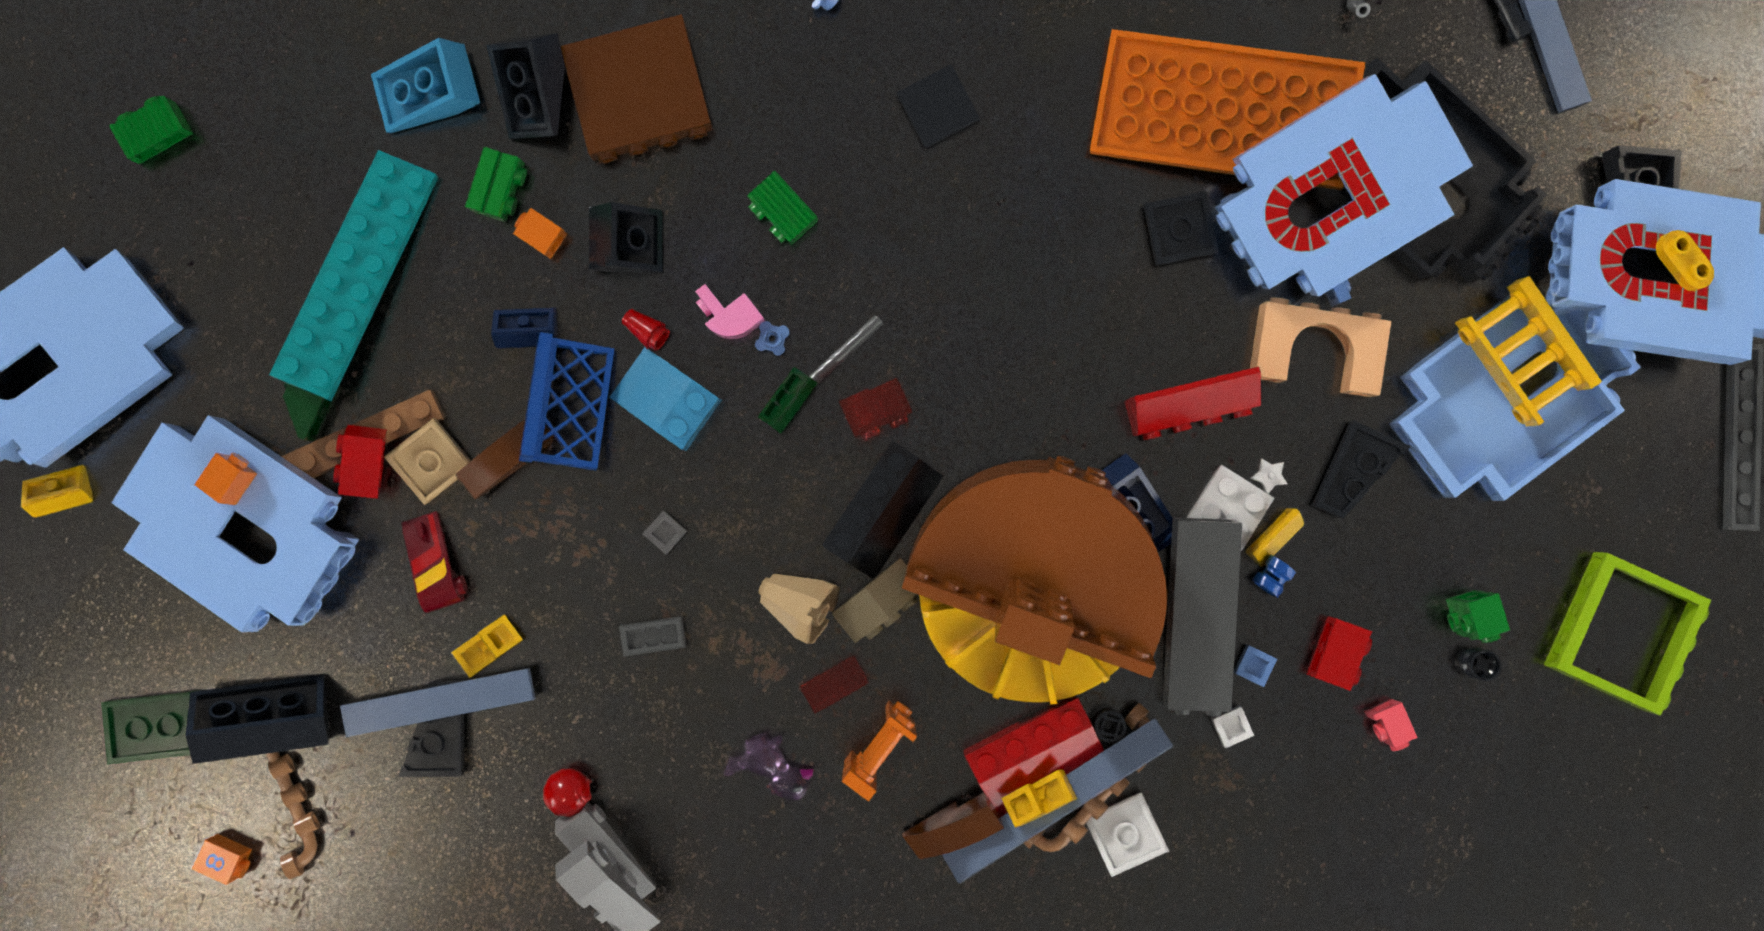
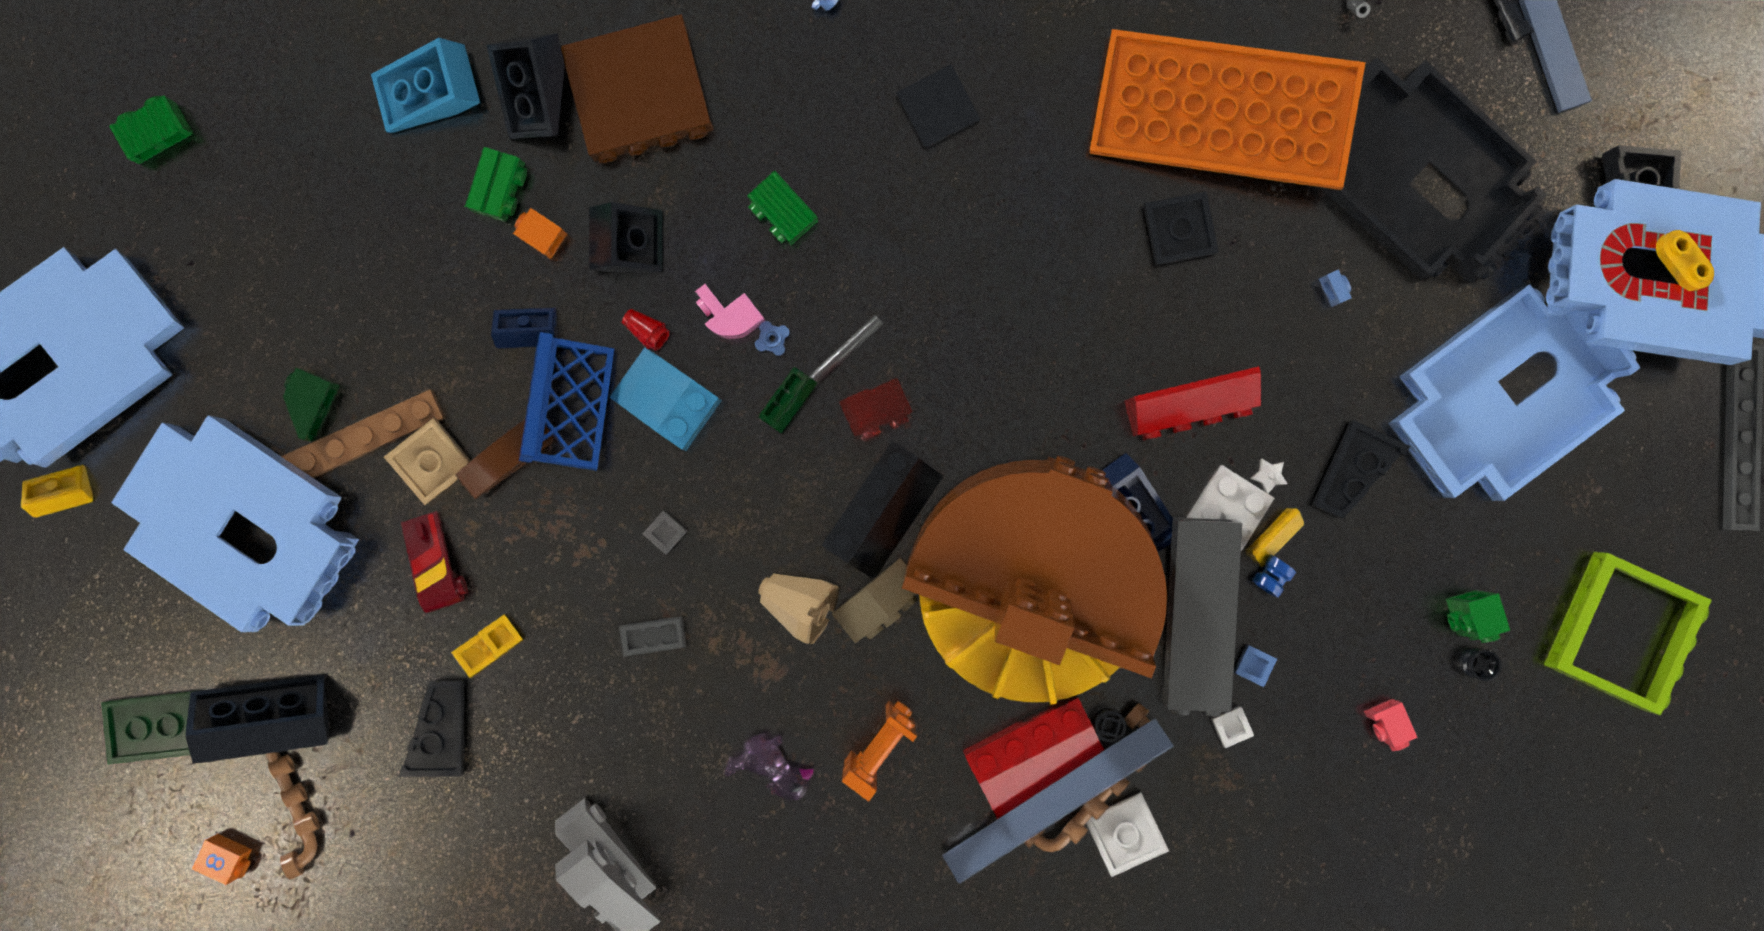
(226, 478): orange brick -> none
(354, 276): teal plate -> none
(360, 461): red brick -> none
(437, 702): sand blue tile -> none
(567, 792): red hair -> none
(834, 684): clear red tile -> none
(954, 828): reddish brown slope -> none
(1039, 798): yellow slope -> none
(1340, 653): red brick -> none
(1362, 337): light nougat arch -> none
(1389, 160): light blue panel -> none
(1543, 323): yellow fence -> none

